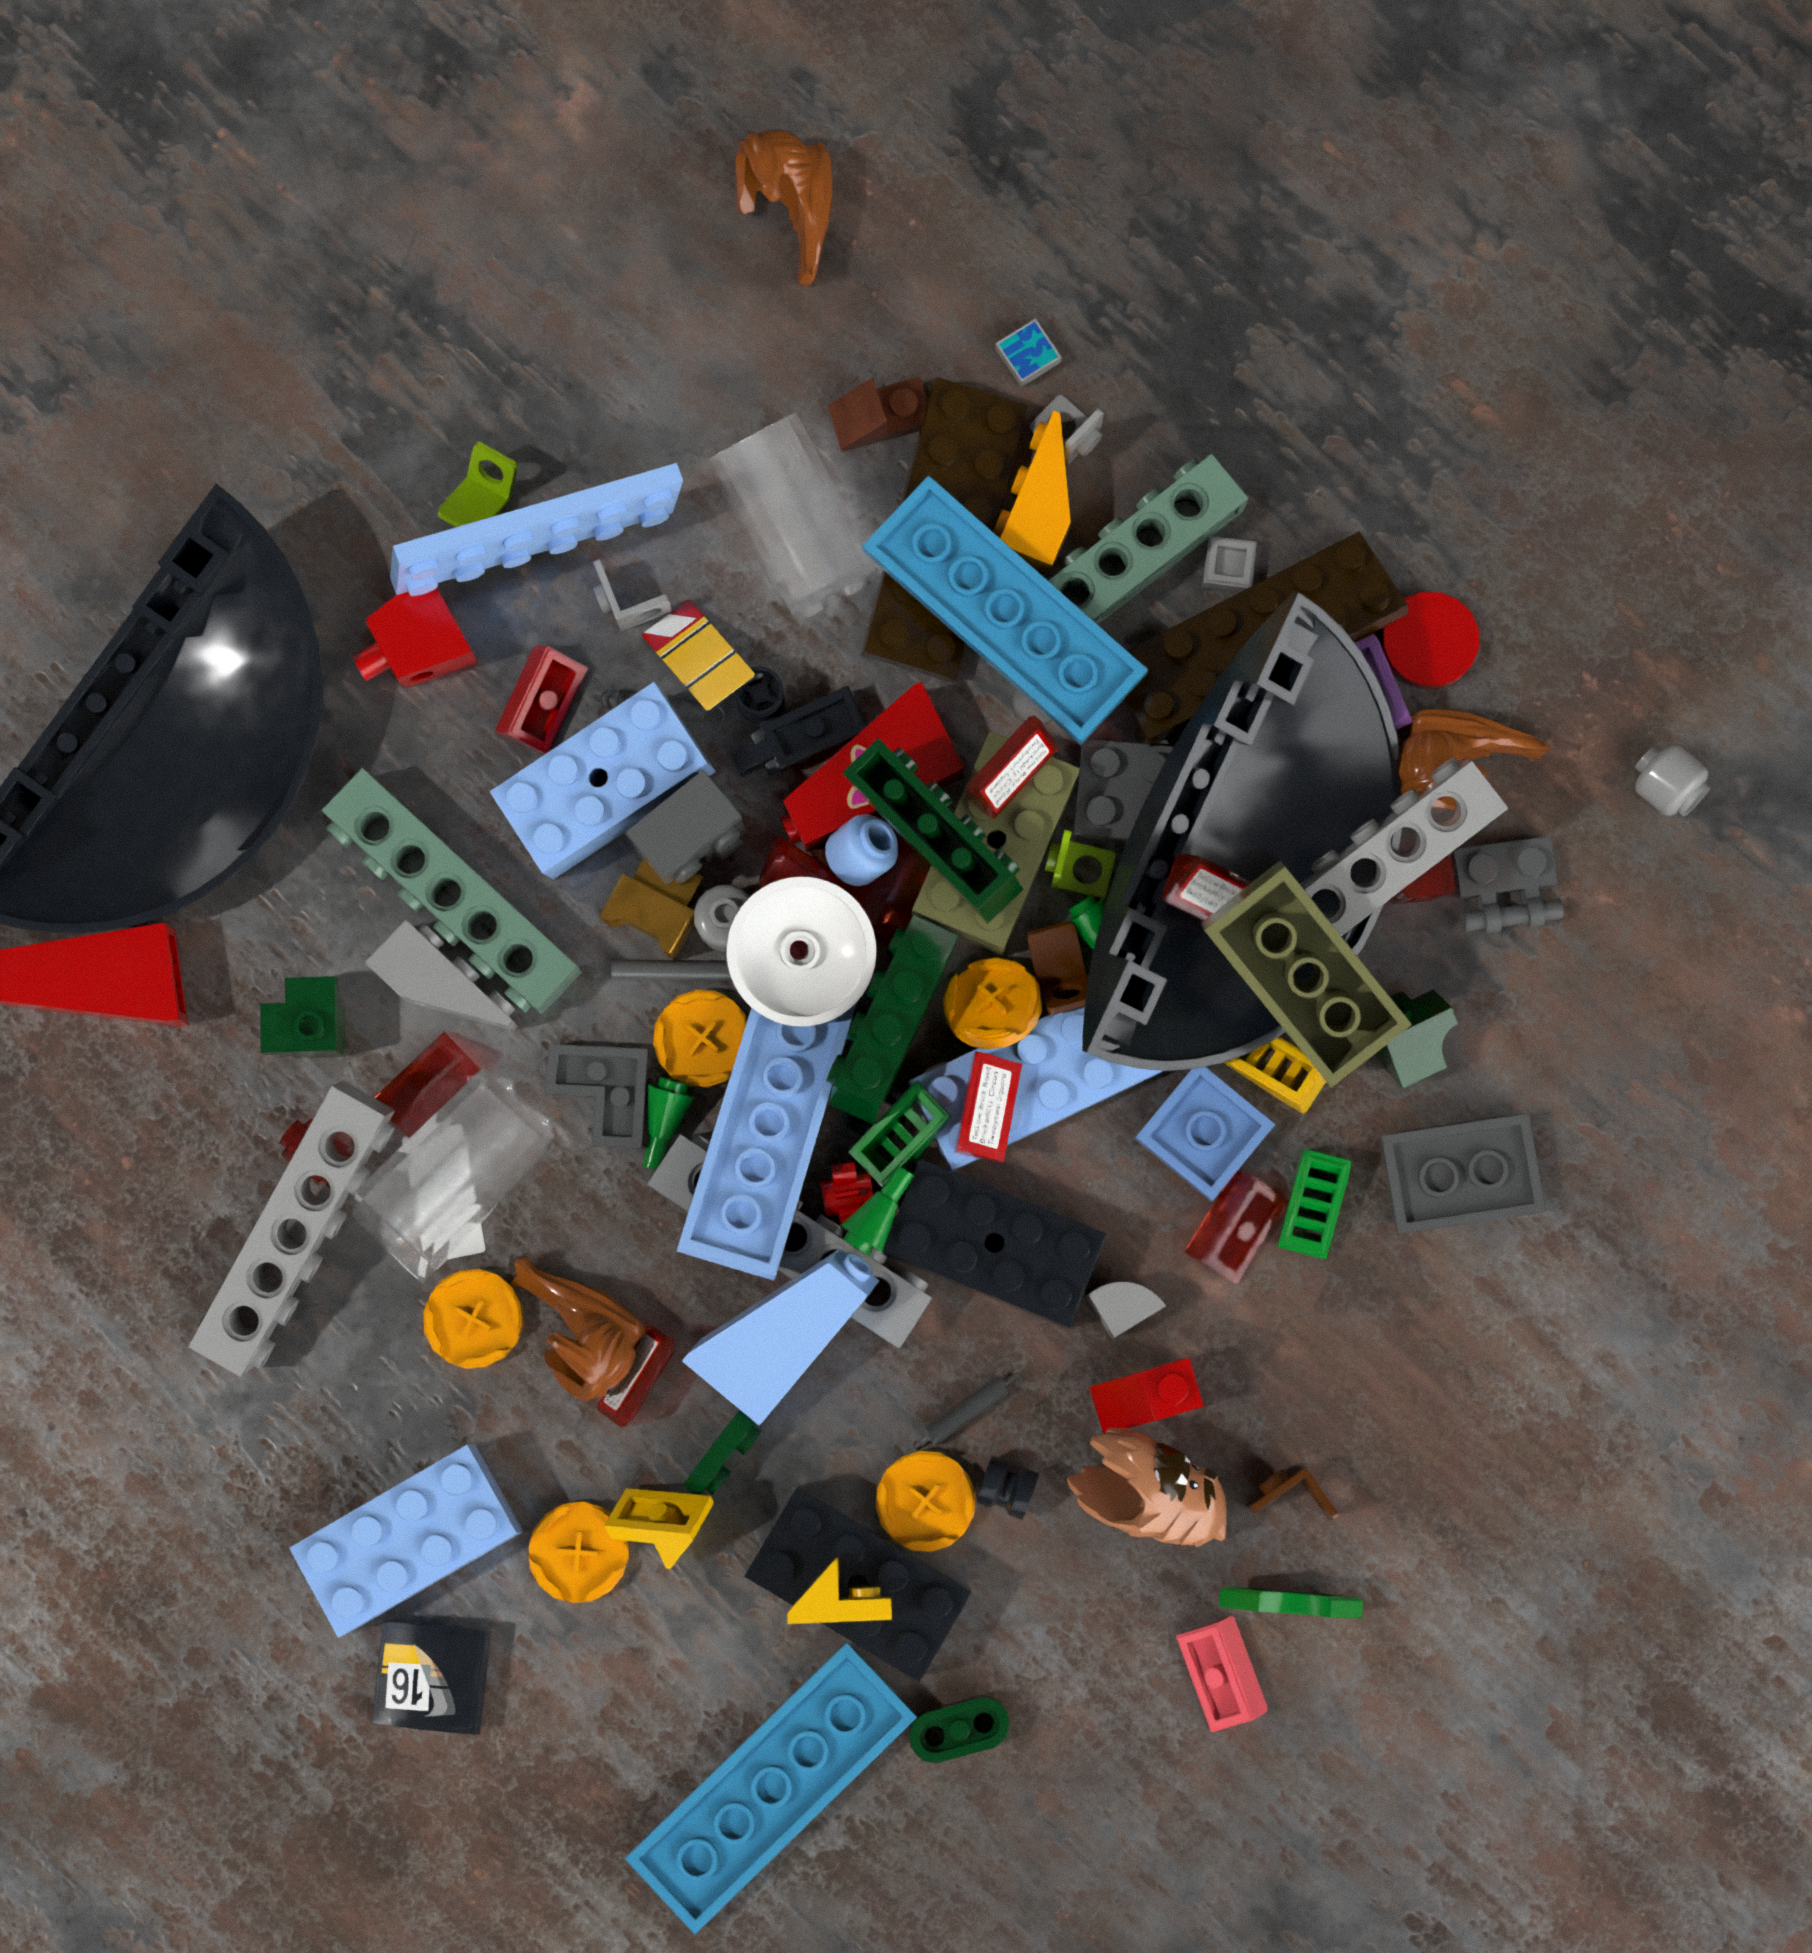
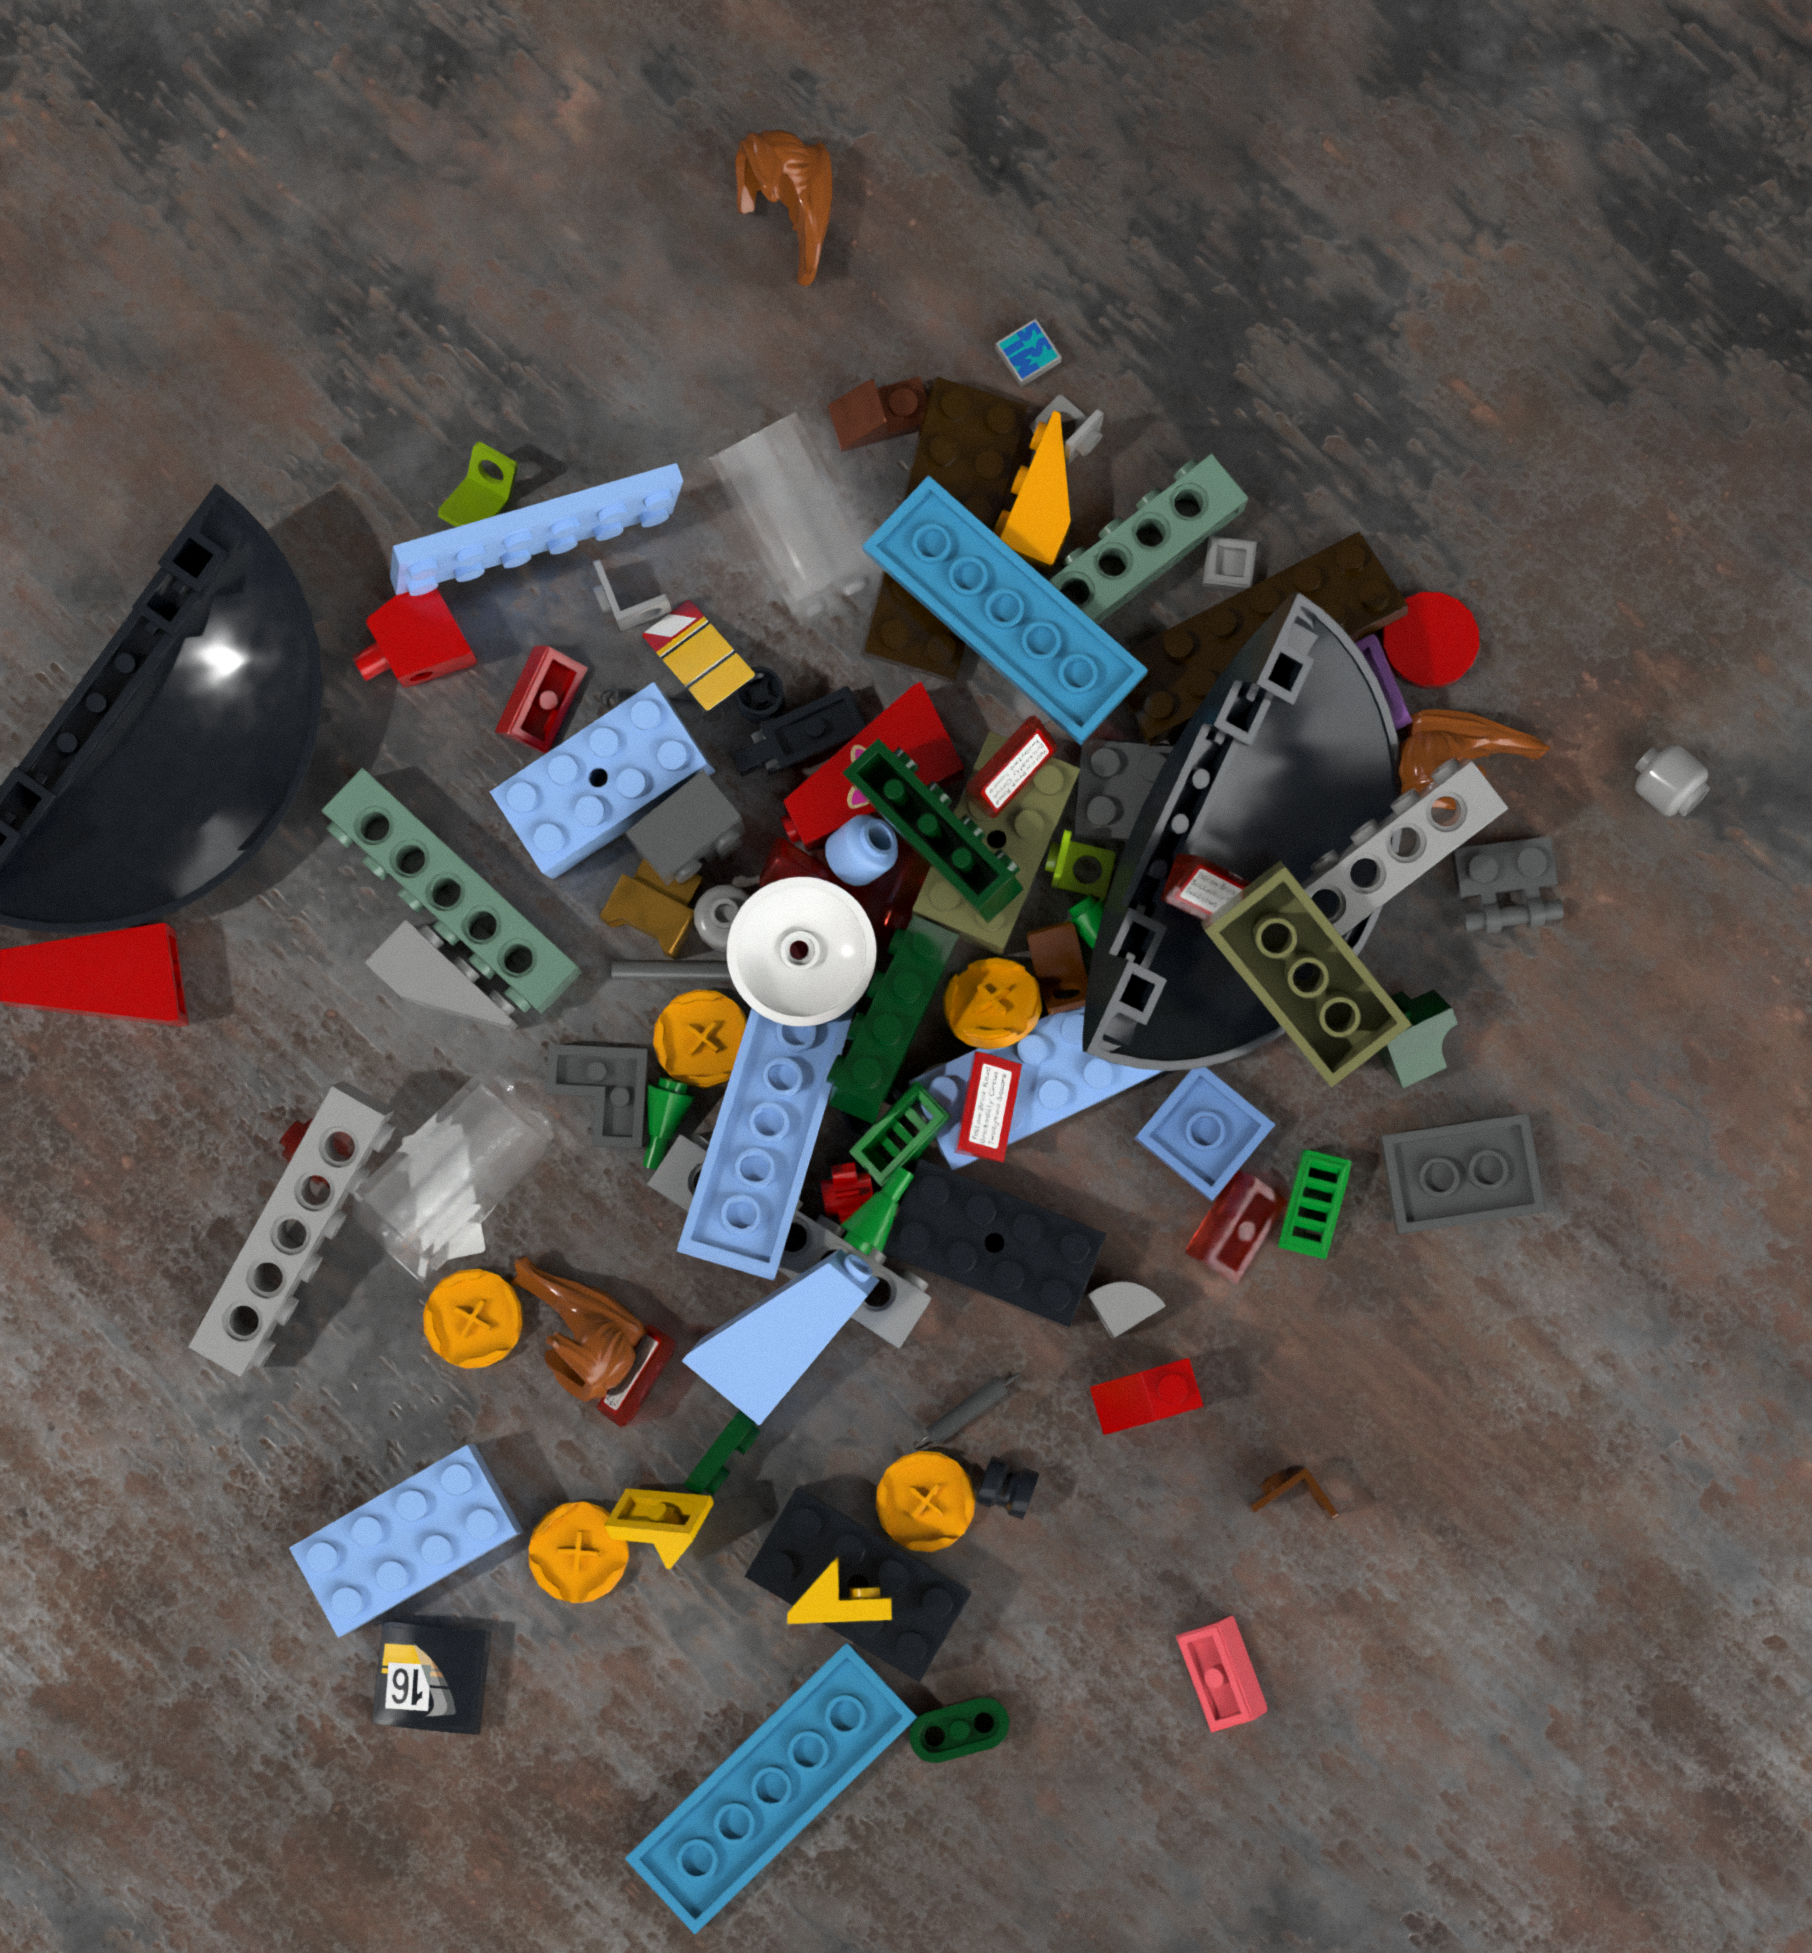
(307, 1023): dark green brick -> none
(427, 1084): clear red slope -> none
(1151, 1490): nougat head -> none
(1282, 1090): yellow slope -> none
(1291, 1602): green tile -> none
(1430, 886): clear red slope -> none

